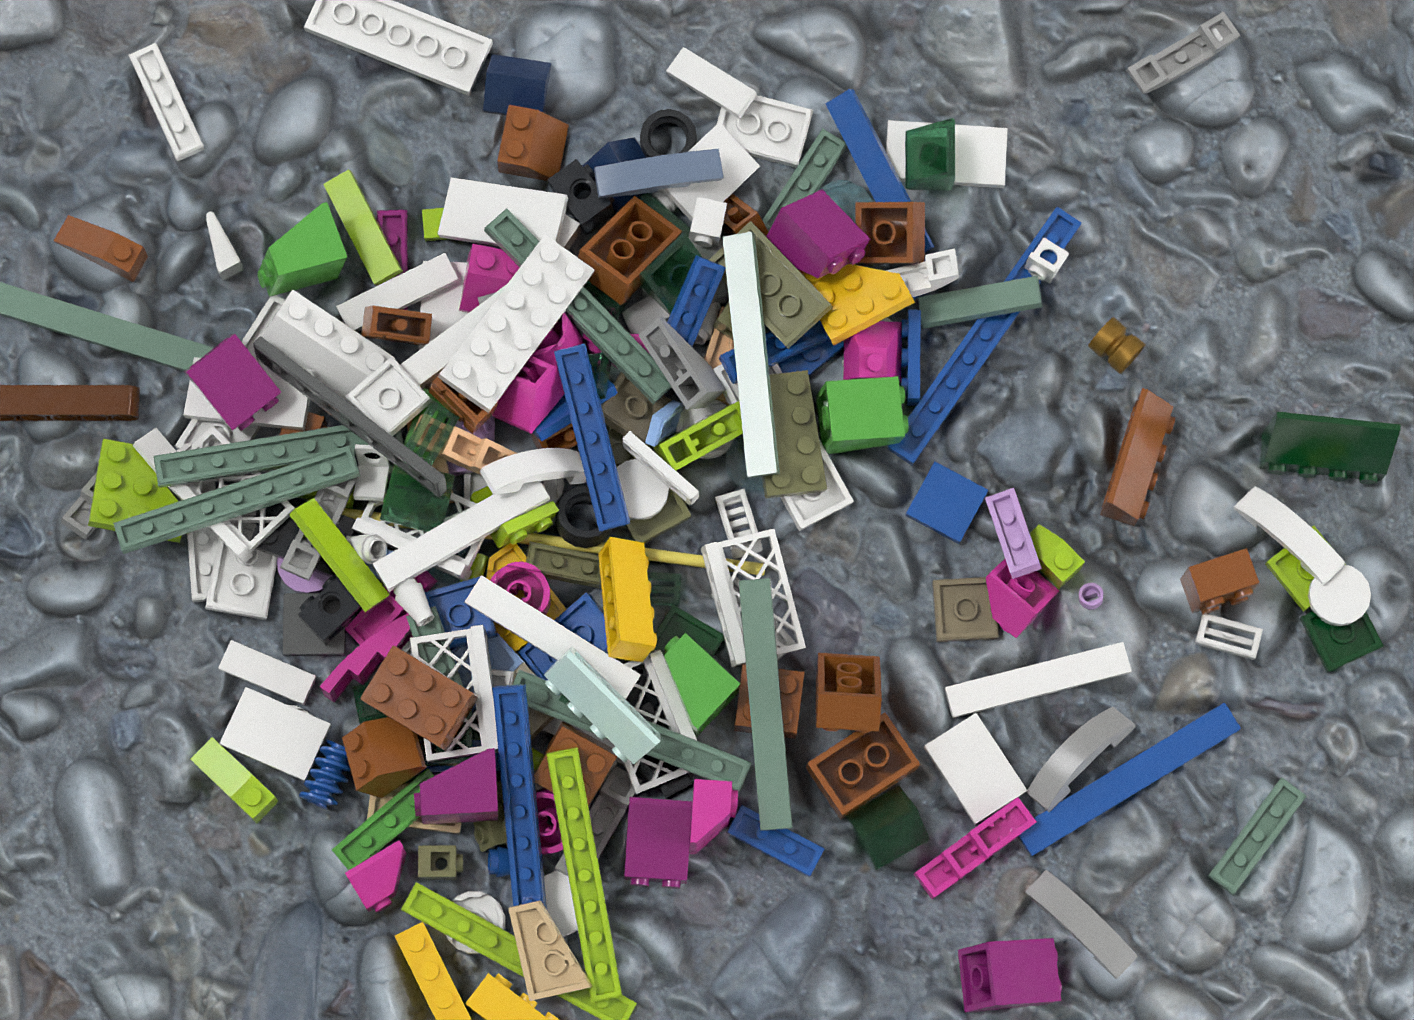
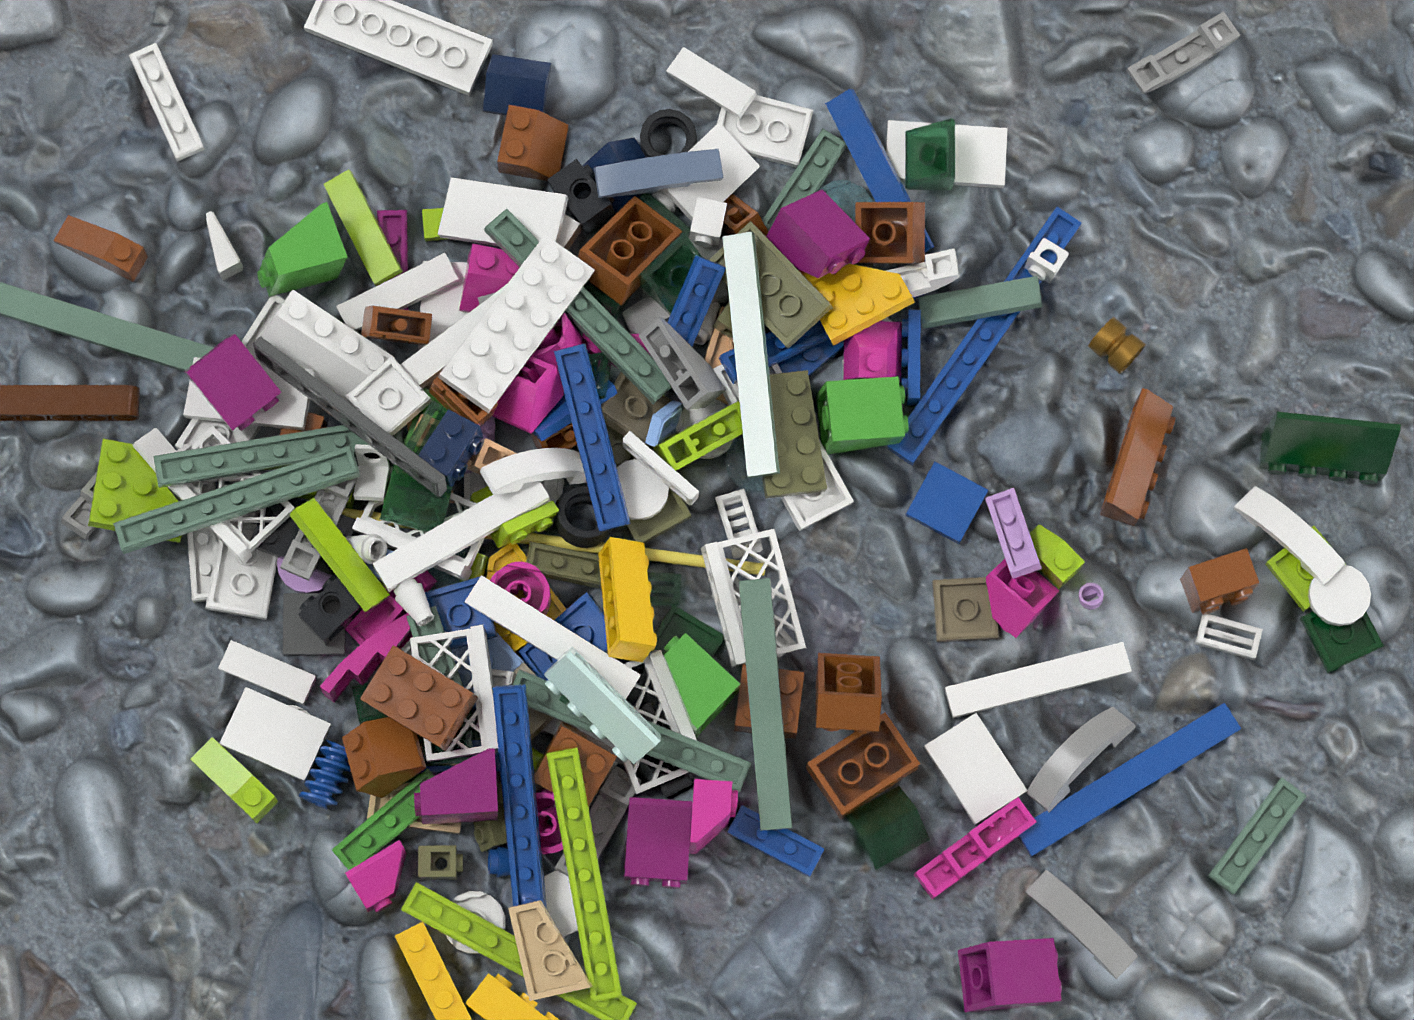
(452, 446): none -> dark blue bracket

